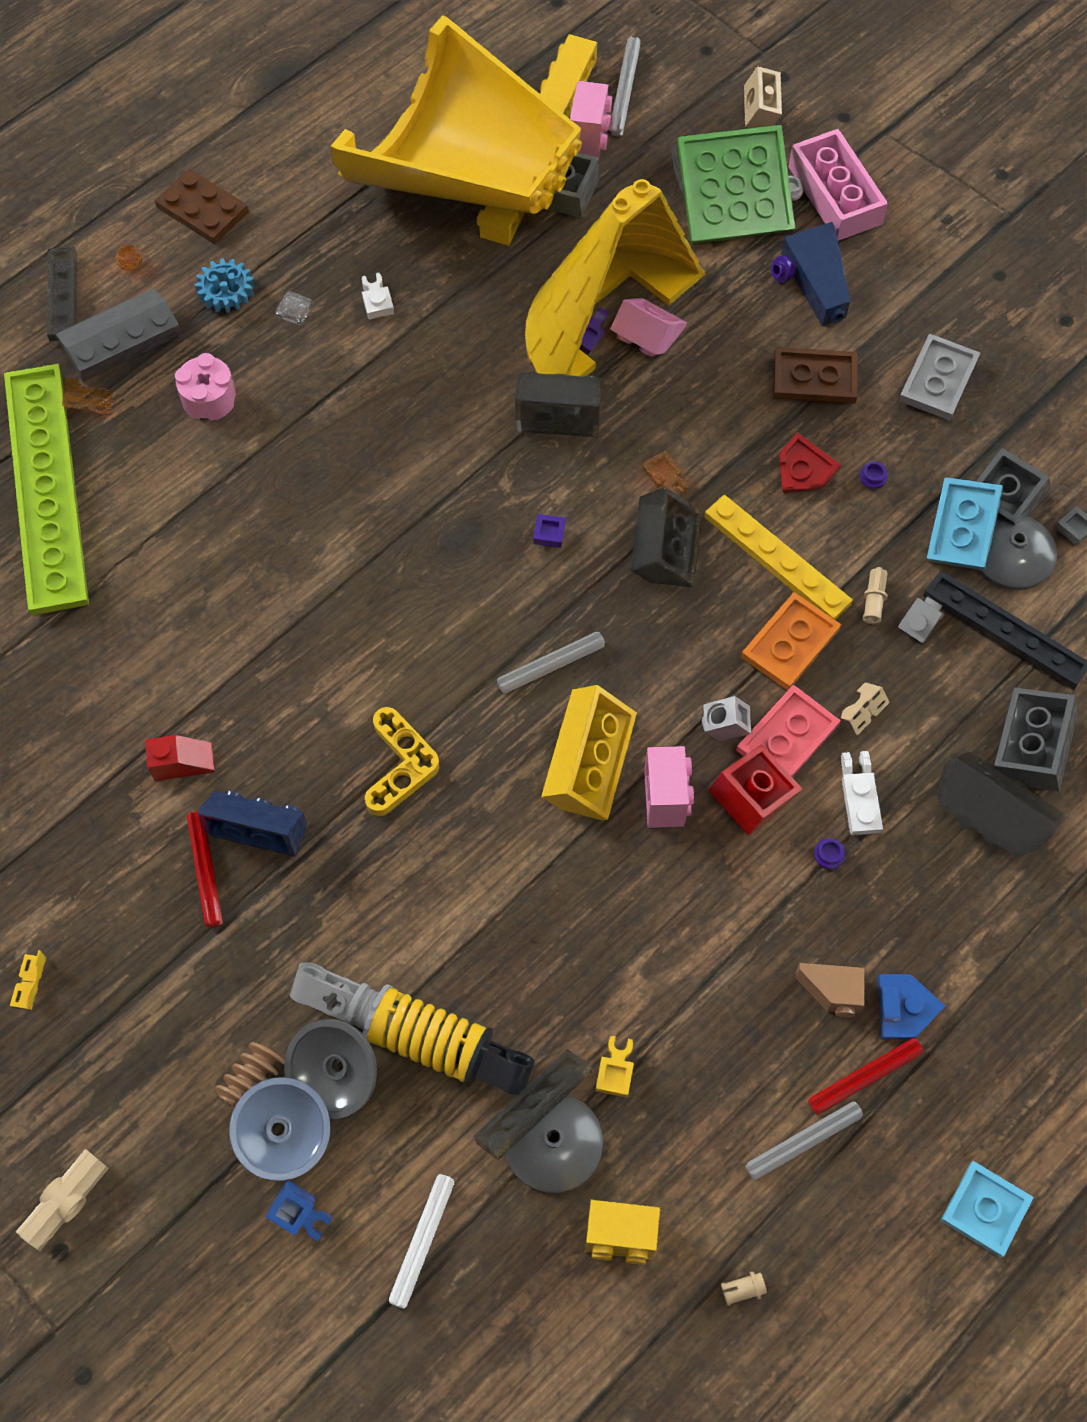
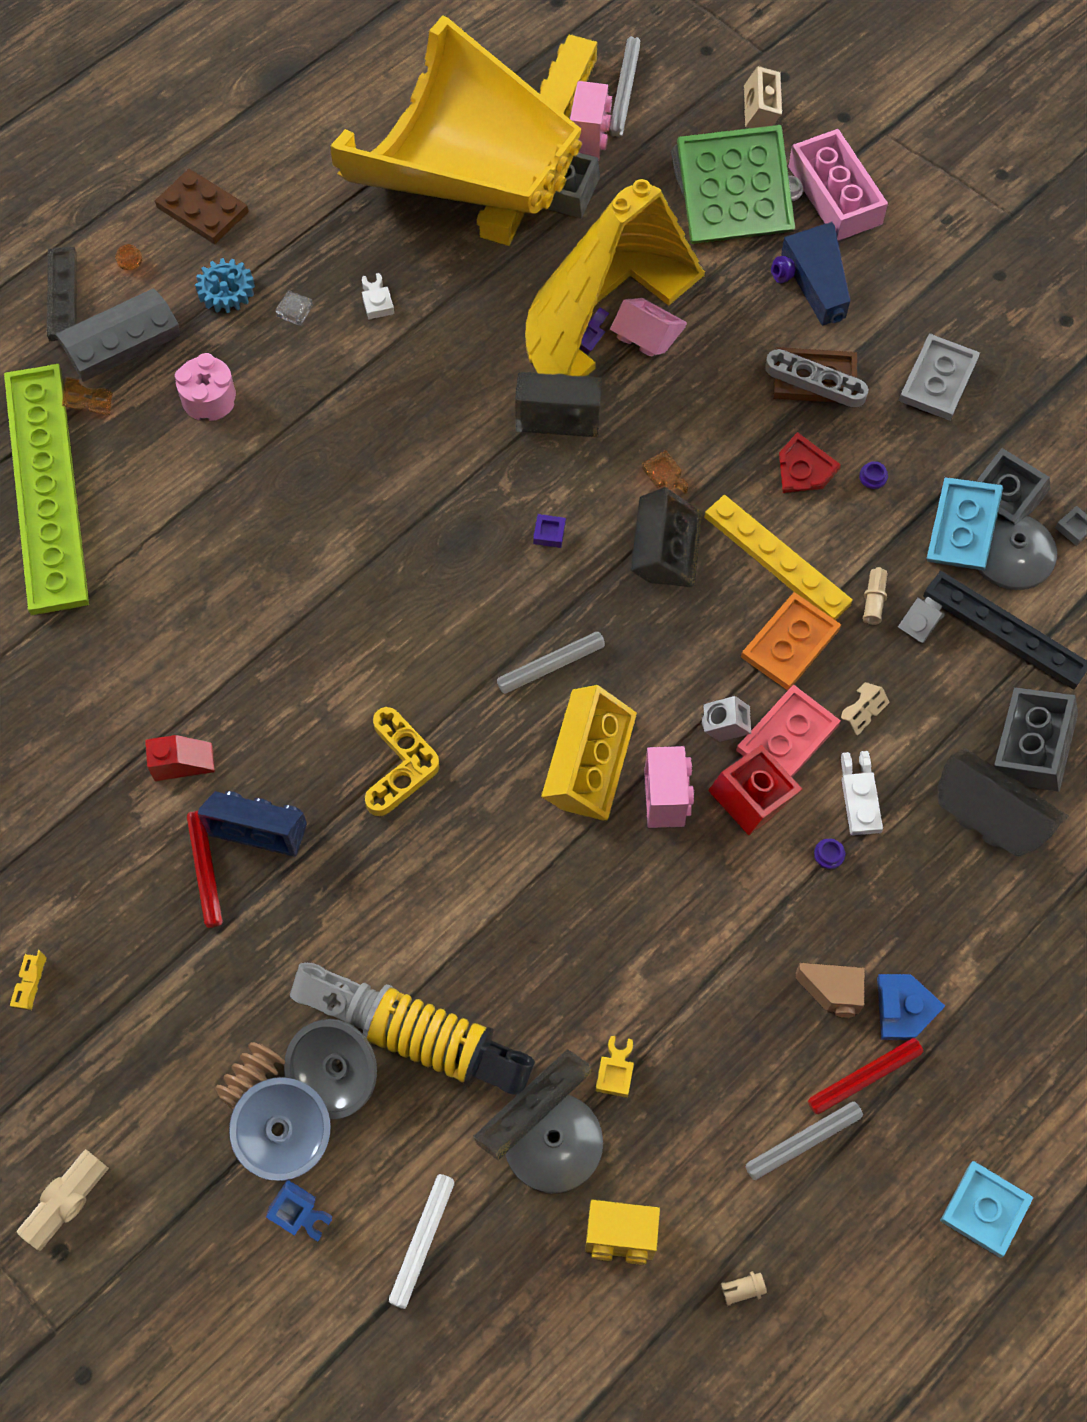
(814, 381): none -> light grey beam

